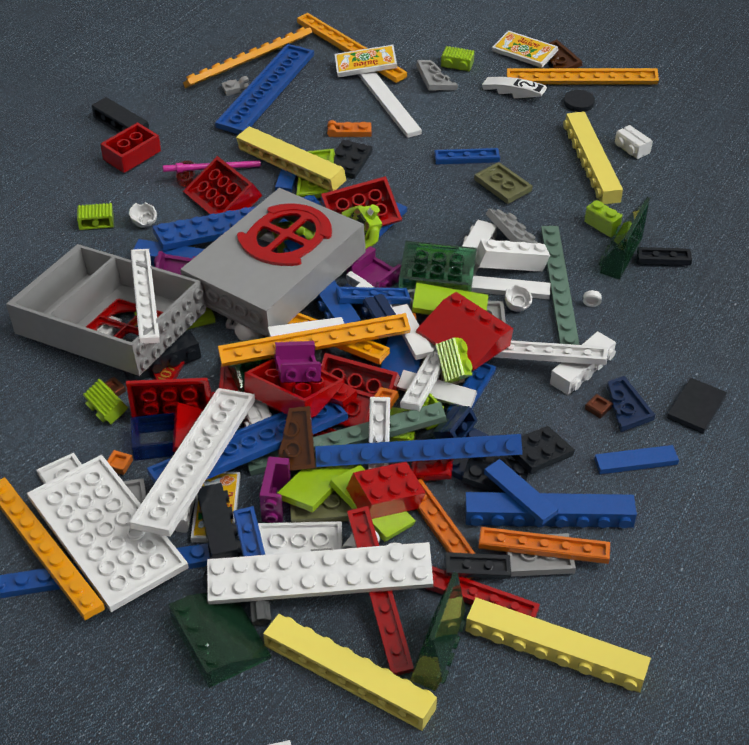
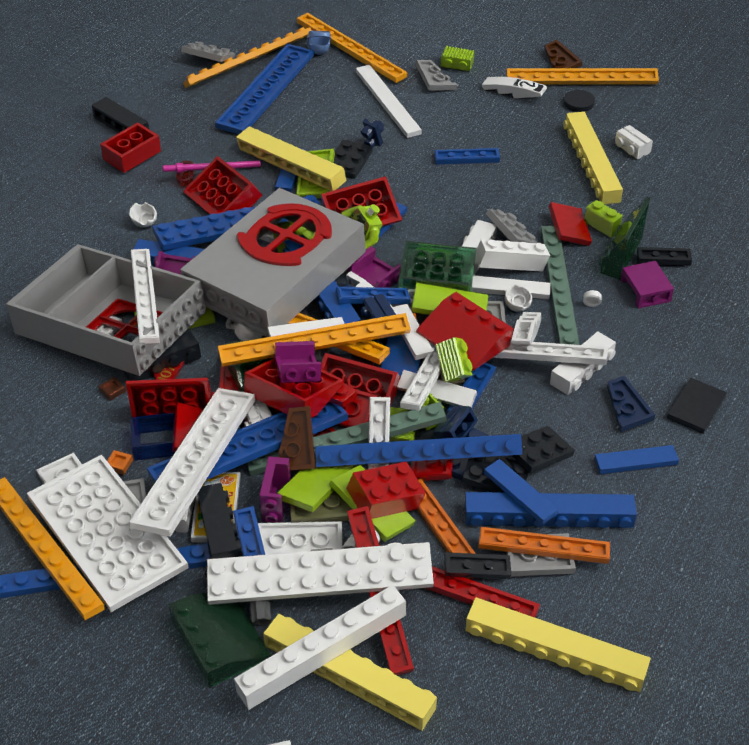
(95, 216): lime brick -> none
(105, 401): lime brick -> none
(209, 52): none -> light grey plate
(233, 87): light grey plate -> none
(318, 41): none -> medium blue helmet
(320, 647): none -> white brick
(349, 129): orange plate -> none
(365, 61): tile -> none
(372, 132): none -> dark blue hips
(384, 392): orange plate -> none
(441, 637): clear green slope -> none
(503, 182): olive plate -> none
(525, 49): tile -> none
(526, 328): none -> white slope
(570, 224): none -> red tile
(598, 406): copper tile -> none
(648, 284): none -> magenta panel

